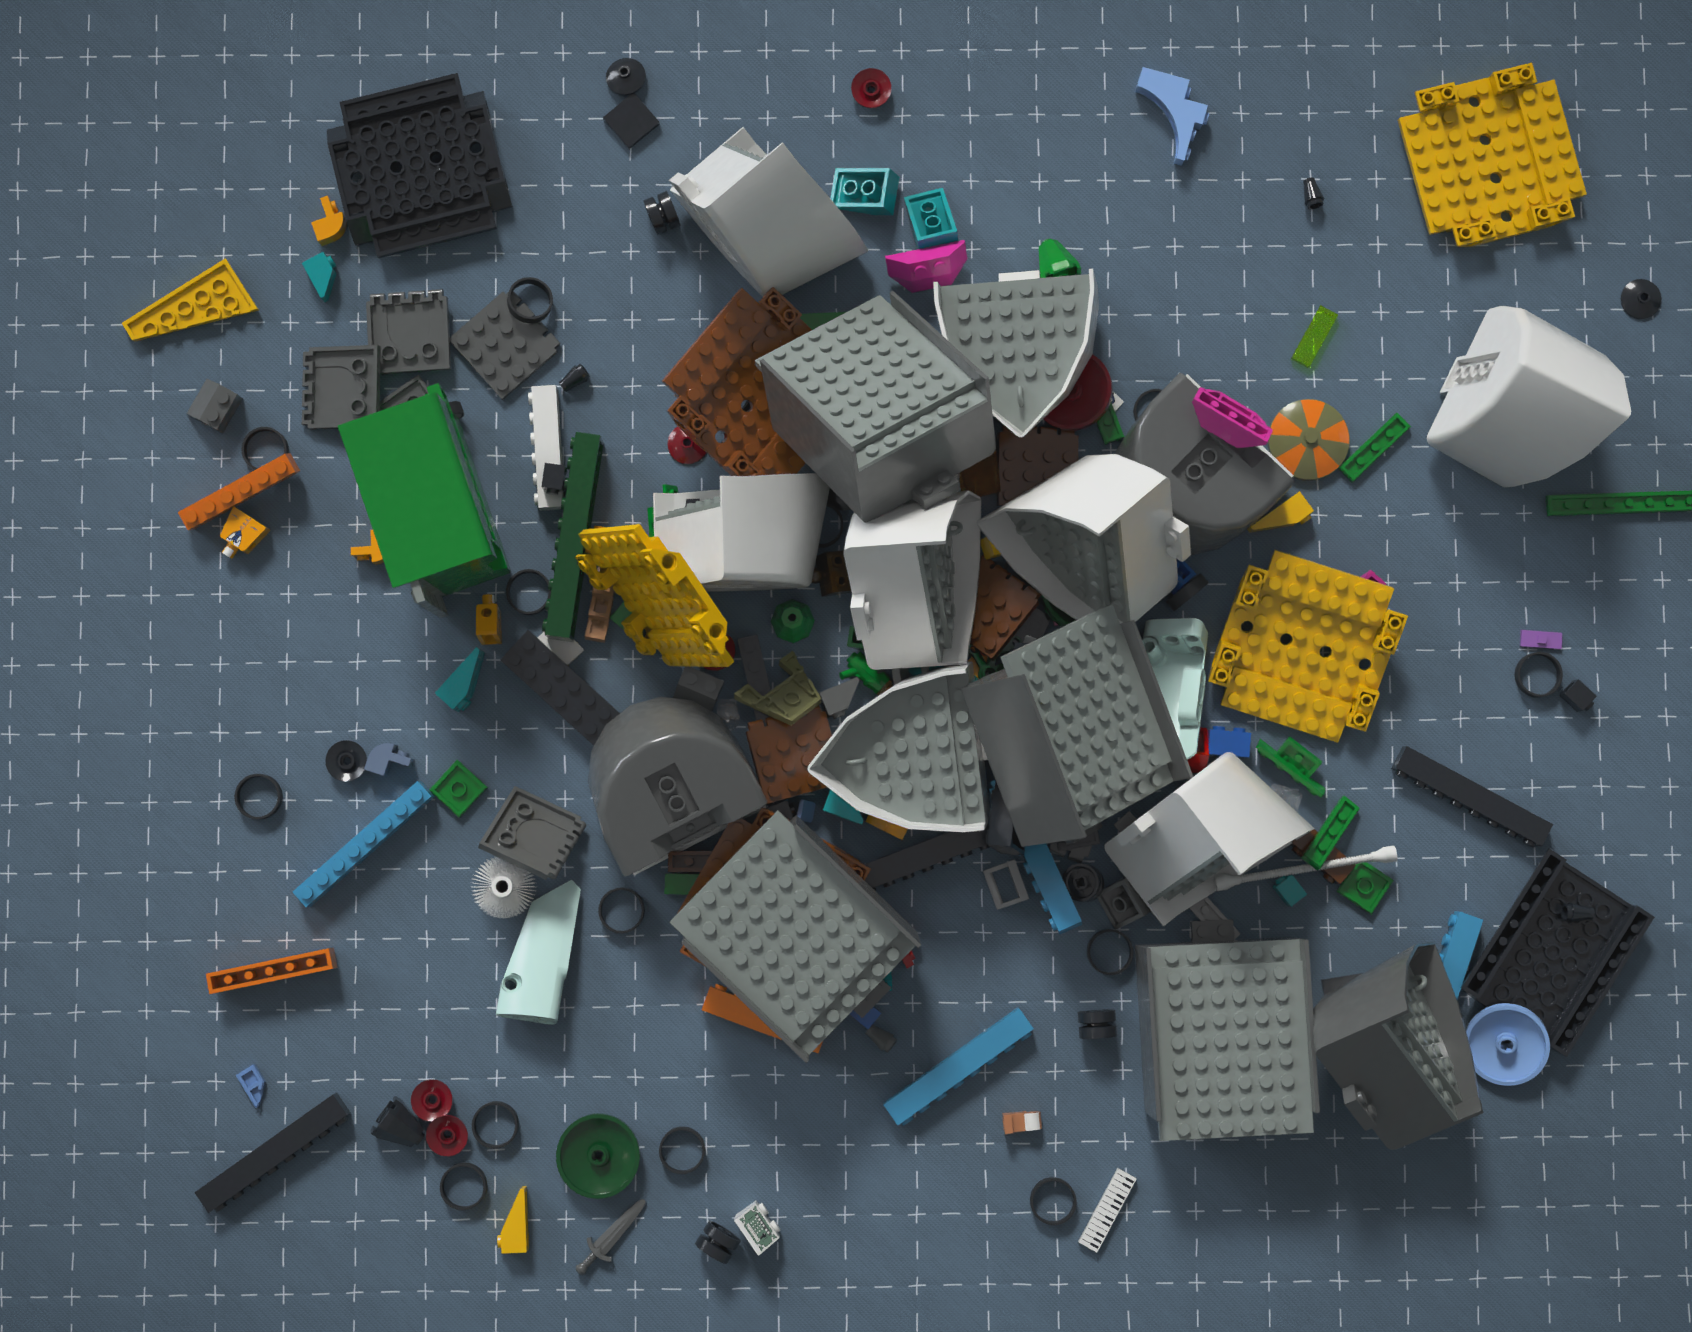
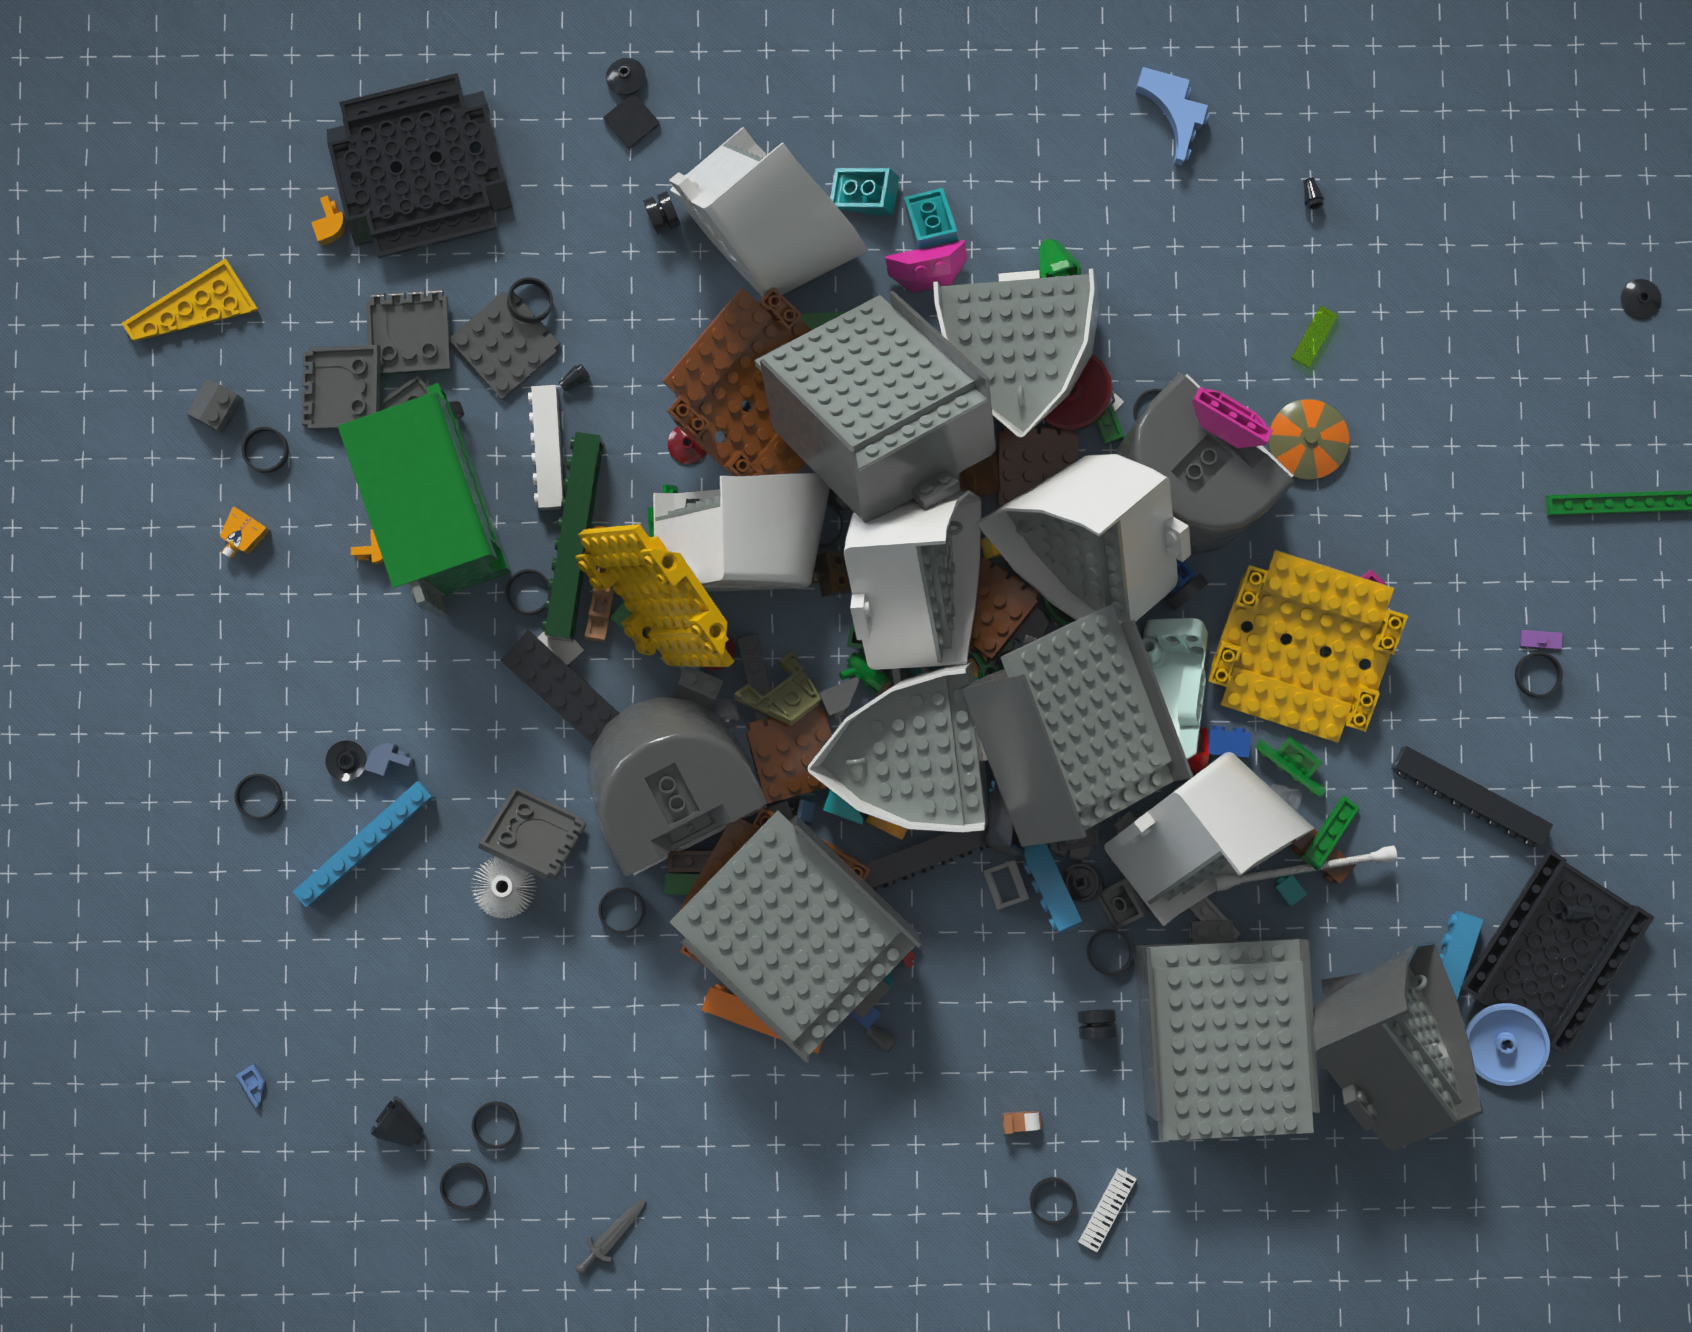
(239, 491): orange brick -> none
(271, 970): orange brick -> none
(273, 1152): black brick -> none
(321, 273): teal slope -> none
(421, 1104): dark red dish -> none
(443, 1144): dark red dish -> none
(458, 788): green tile -> none
(462, 682): teal slope -> none
(488, 628): light orange torso -> none
(515, 1234): yellow slope -> none
(541, 958): light aqua panel -> none
(554, 478): black brick -> none
(592, 1175): dark green dish -> none
(682, 1171): black tyre -> none
(717, 1242): black wheel -> none
(757, 1227): slope -> none
(792, 630): green cone -> none
(868, 79): dark red dish -> none
(957, 1066): dark azure brick -> none
(1287, 514): yellow slope -> none
(1365, 886): green tile -> none
(1374, 447): green tile -> none
(1525, 148): yellow slope -> none
(1527, 400): white piece -> none
(1578, 696): black brick -> none

